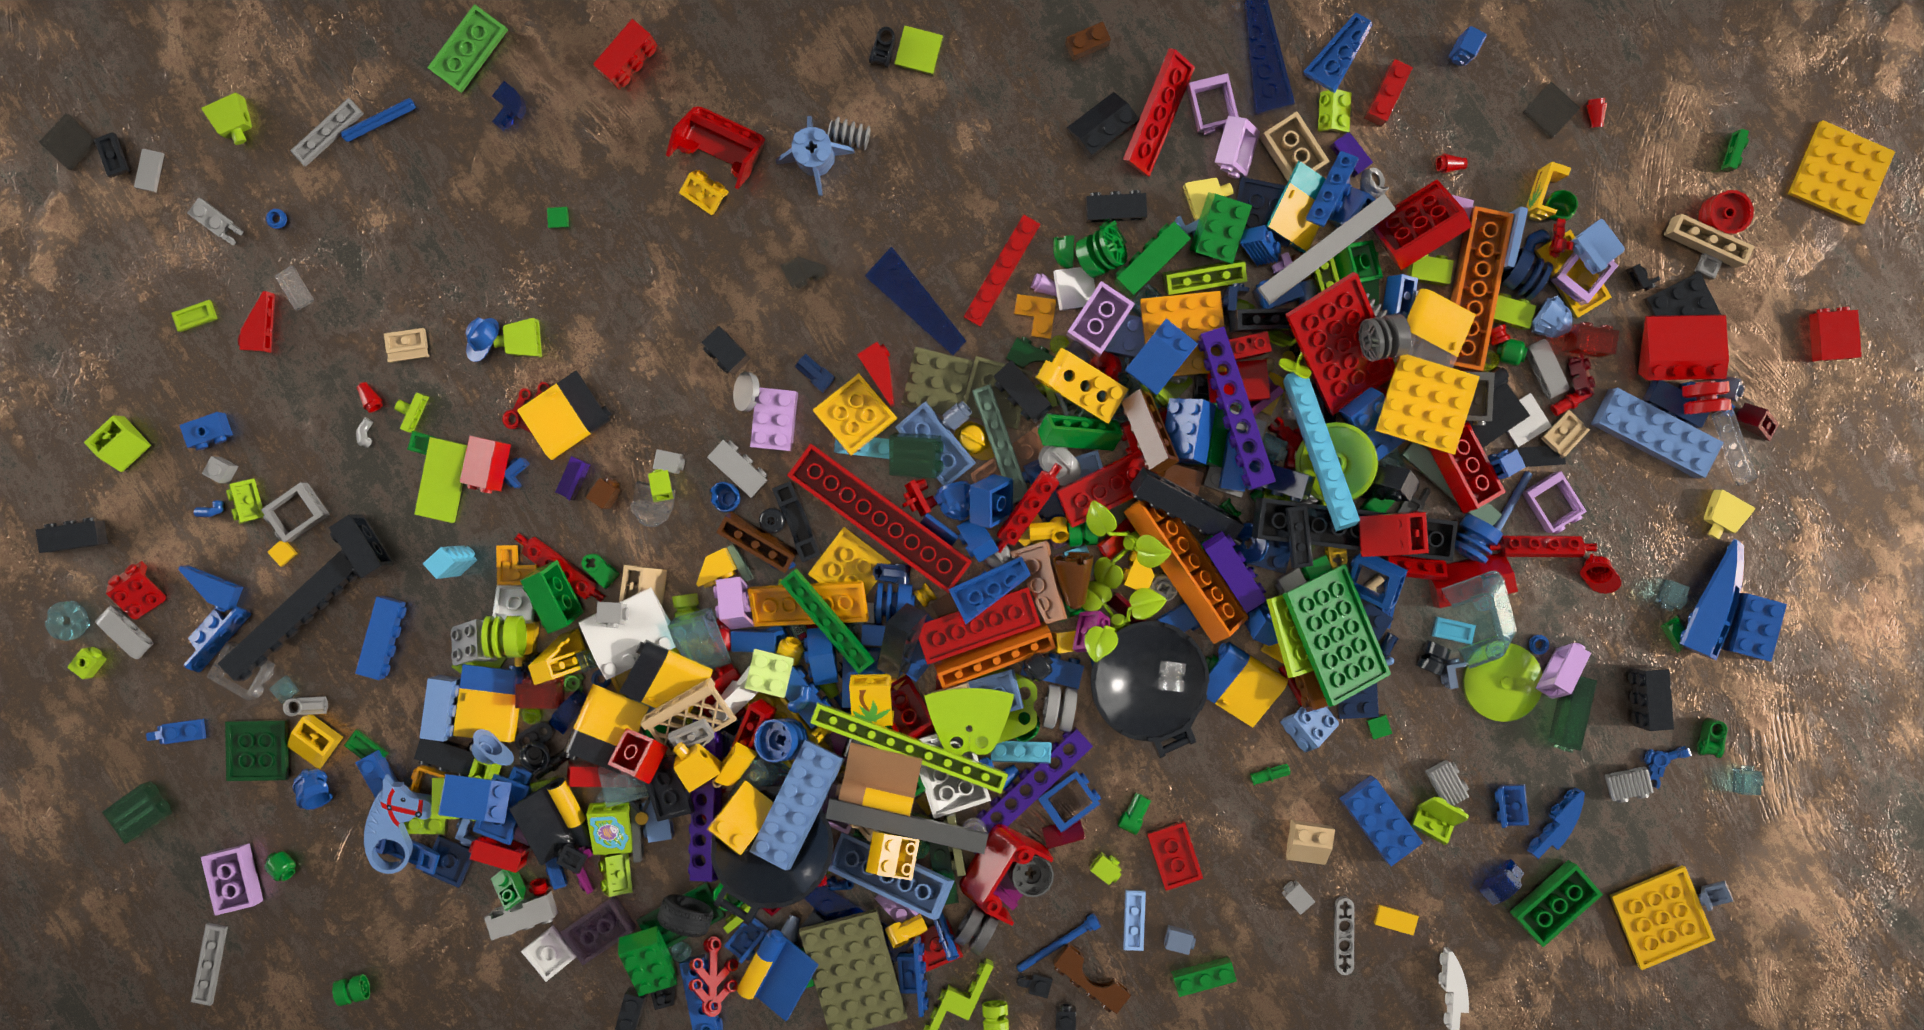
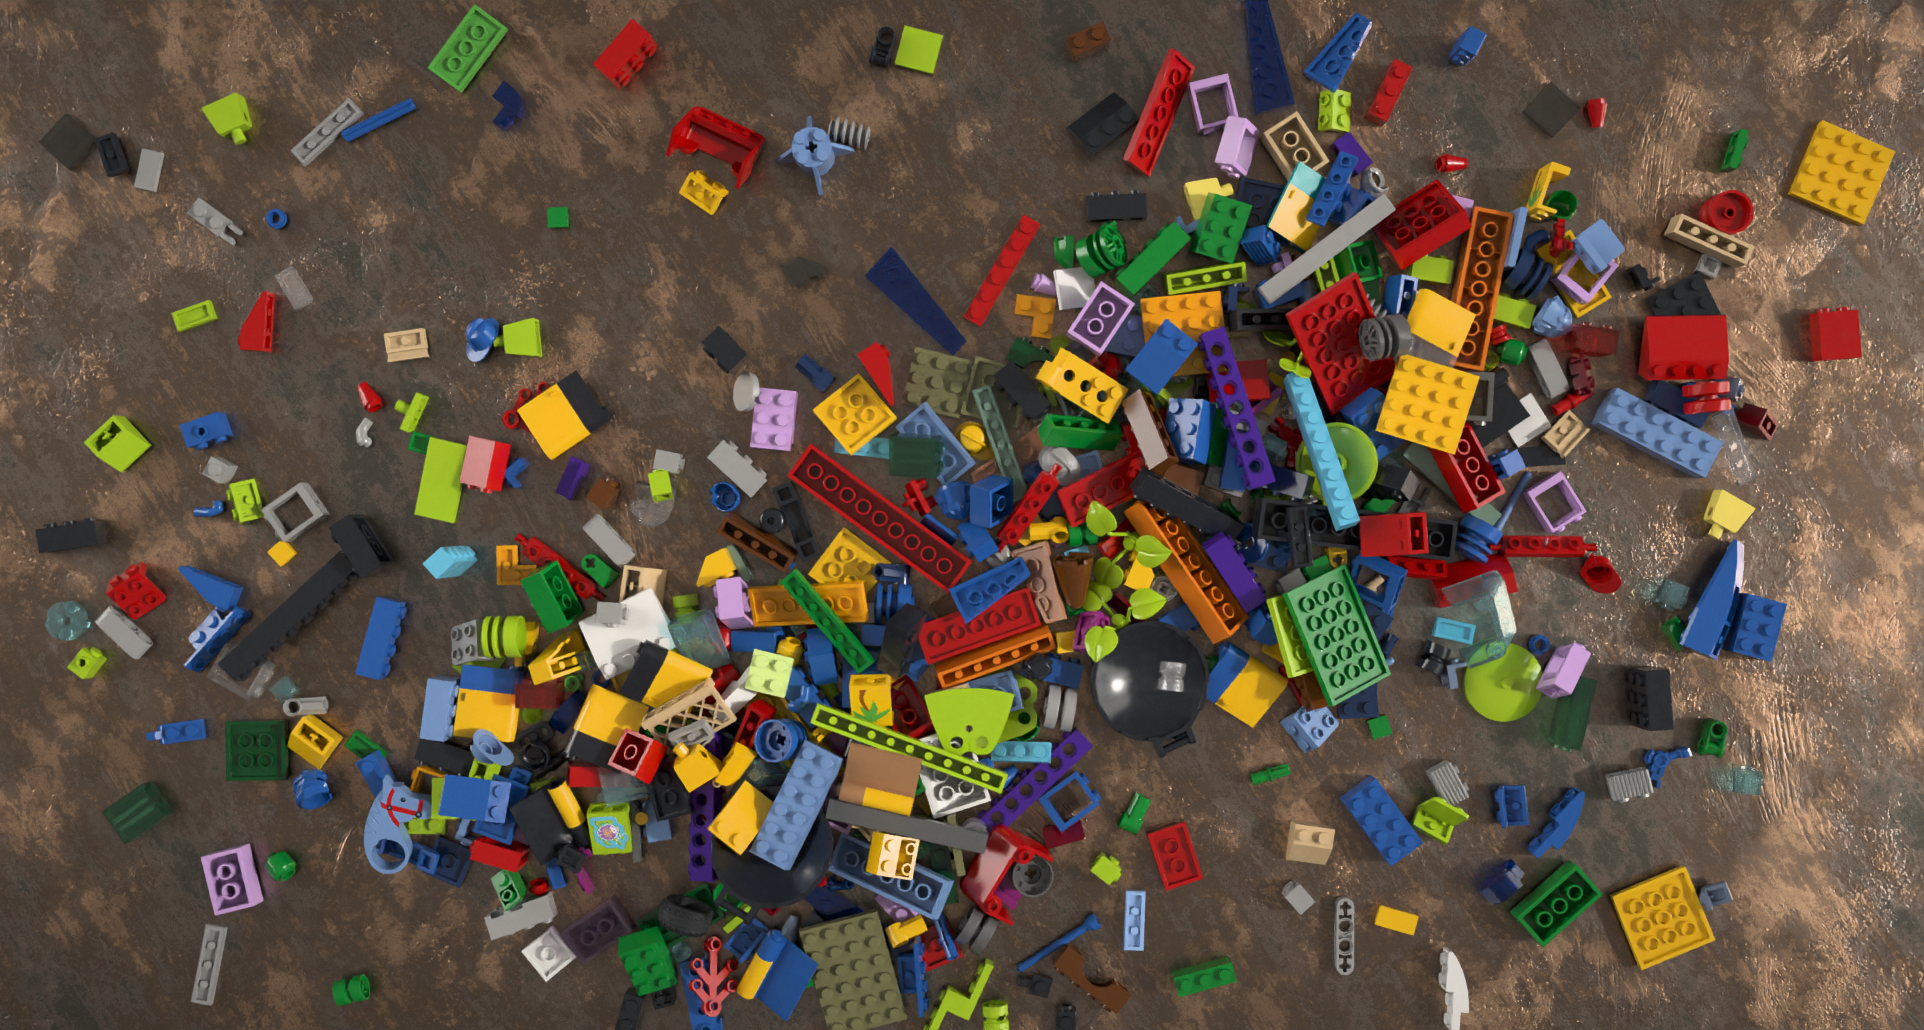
(512, 601): white tile -> none
(609, 540): none -> light grey beam
(615, 874): lime bracket -> none
(925, 594): yellow wheel -> none
(956, 415): sand blue brick -> none
(1179, 940): sand blue brick -> none
(1250, 346): red window -> none

